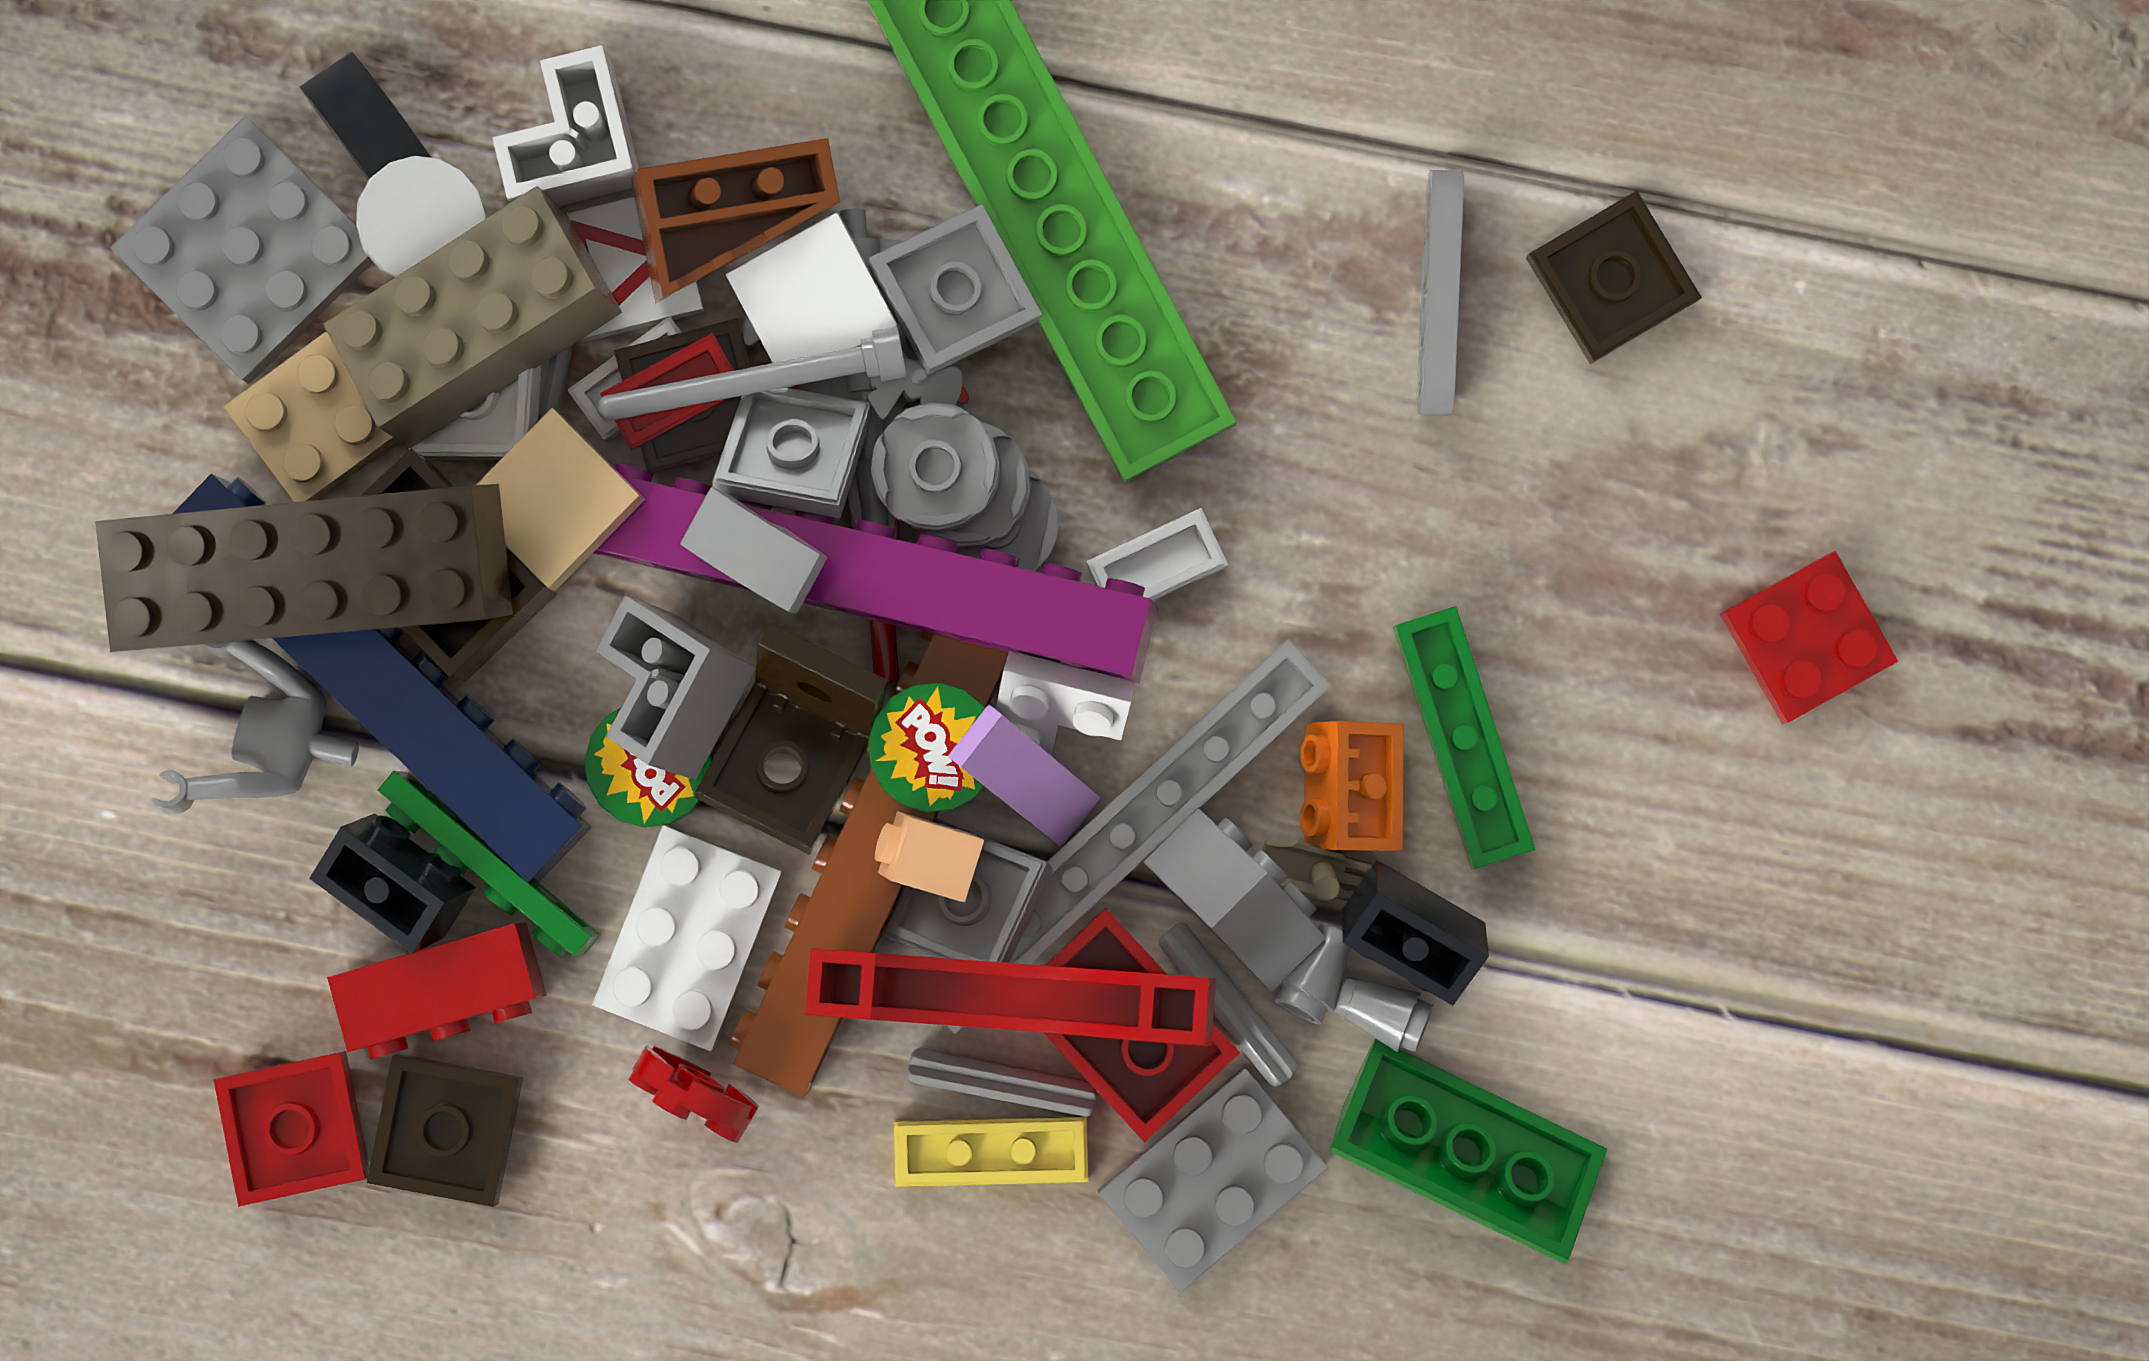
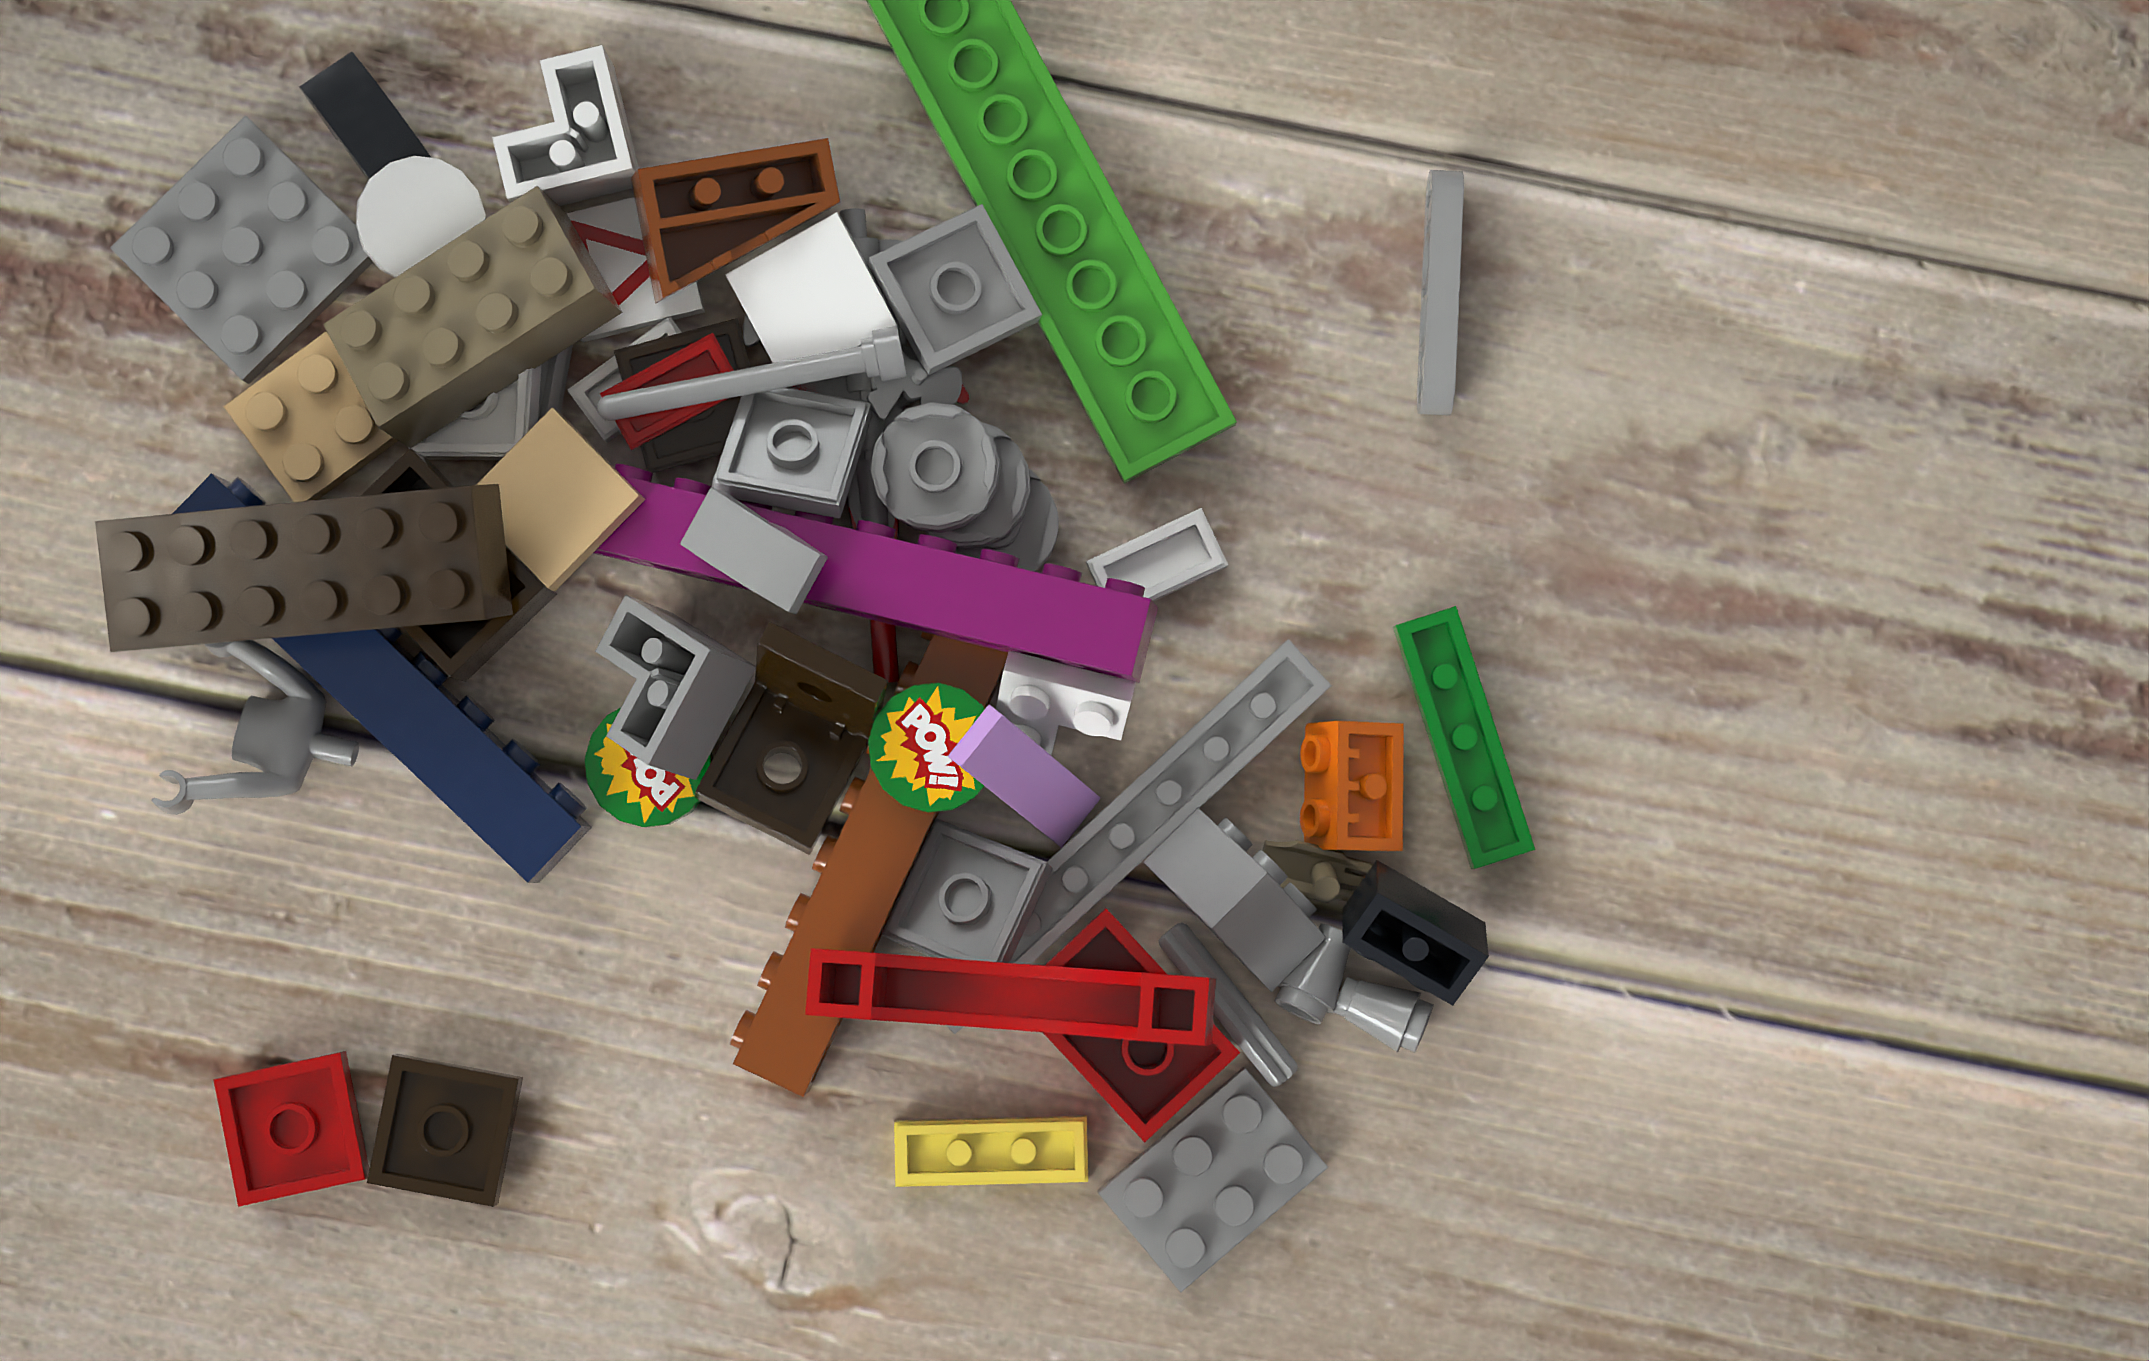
(392, 882): black brick -> none
(437, 990): red brick -> none
(460, 846): green plate -> none
(687, 1088): red plate -> none
(688, 938): white plate -> none
(928, 856): light nougat brick -> none
(1001, 1082): light grey axle -> none
(1468, 1150): green slope -> none
(1613, 277): dark brown tile -> none
(1809, 637): red plate -> none

